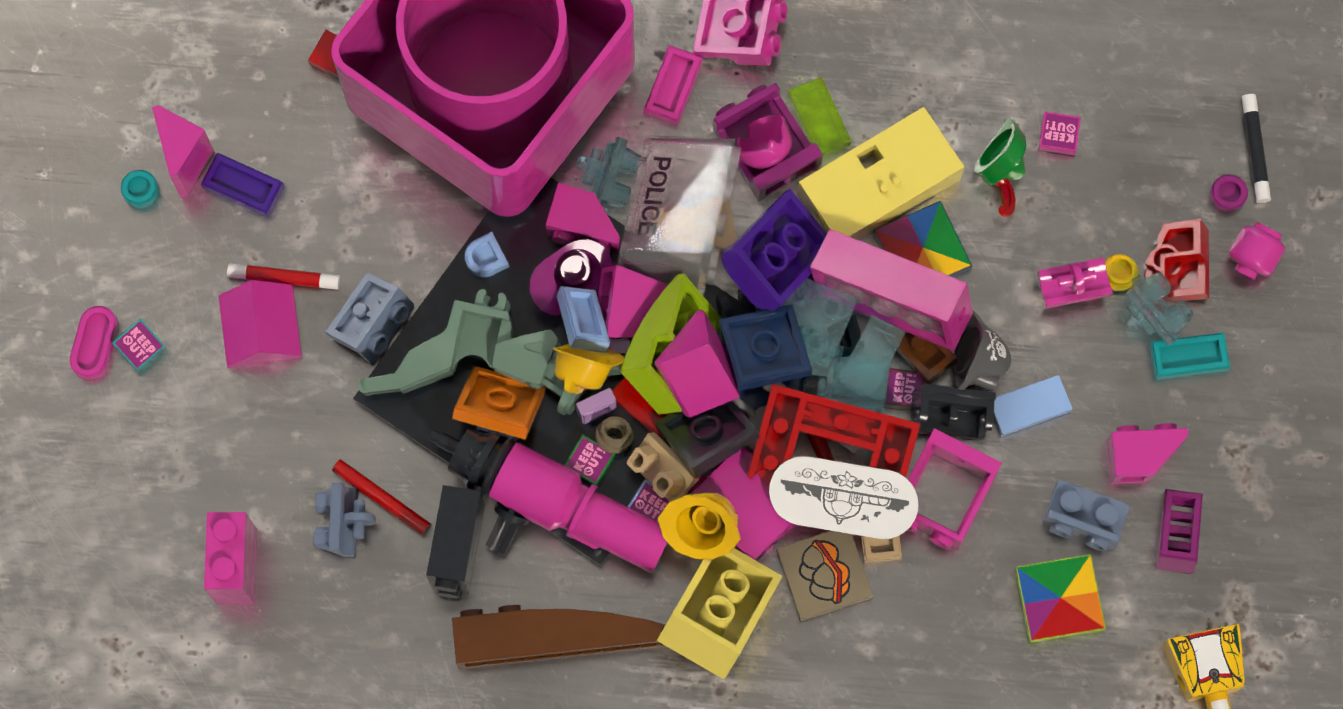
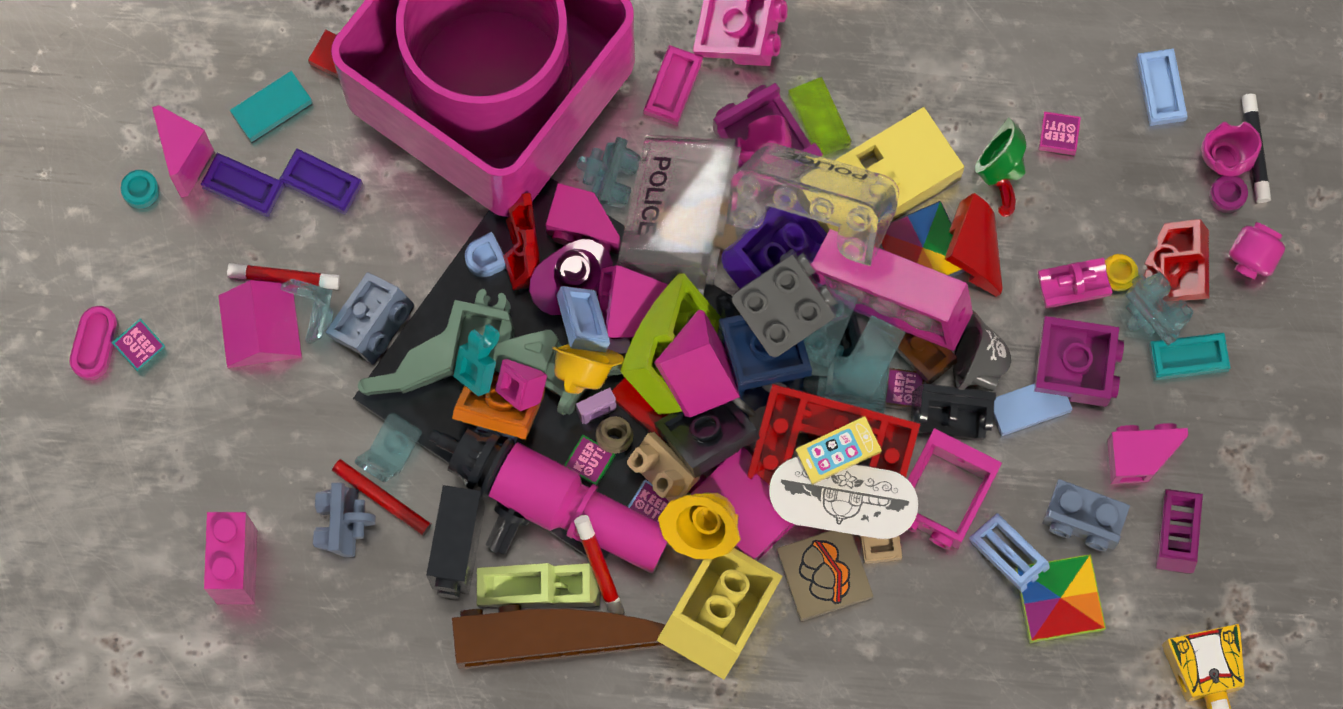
(271, 106): none -> teal tile
(321, 181): none -> dark purple tile
(321, 312): none -> clear light blue bracket
(390, 448): none -> clear light blue bracket
(473, 363): none -> teal plate
(520, 384): none -> dark pink slope
(524, 254): none -> red slope
(538, 586): none -> yellowish green slope
(598, 565): none -> red bar
(785, 304): none -> dark grey bracket
(818, 189): none -> clear windscreen
(838, 450): none -> tile
(976, 244): none -> red slope
(1030, 573): none -> light blue tile
(1079, 361): none -> magenta plate
(1161, 87): none -> light blue tile
(1231, 148): none -> dark pink hair

